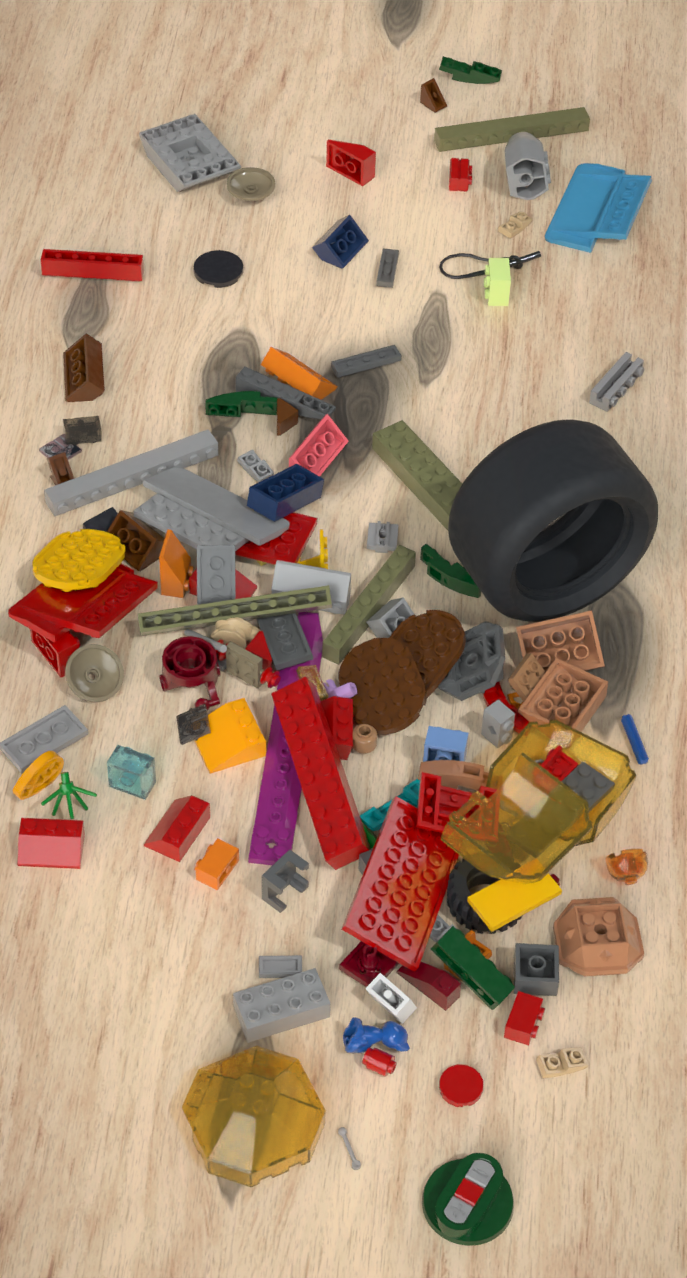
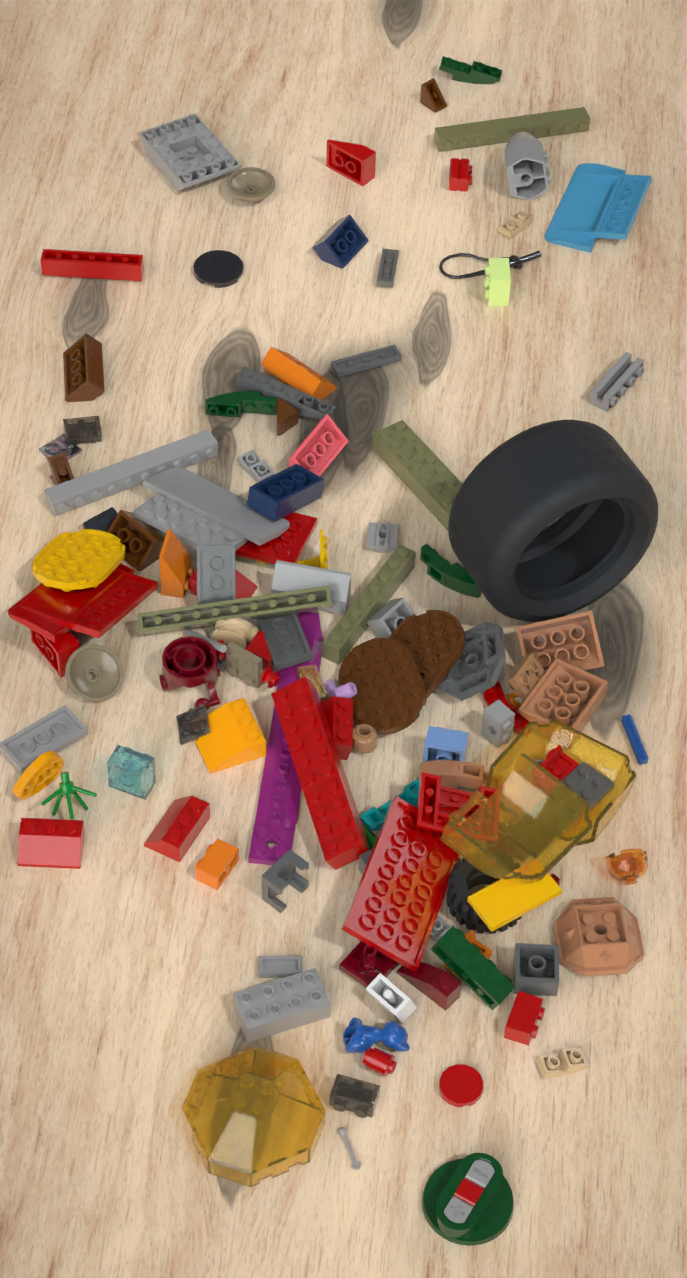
(354, 1096): none -> clear smoke brick

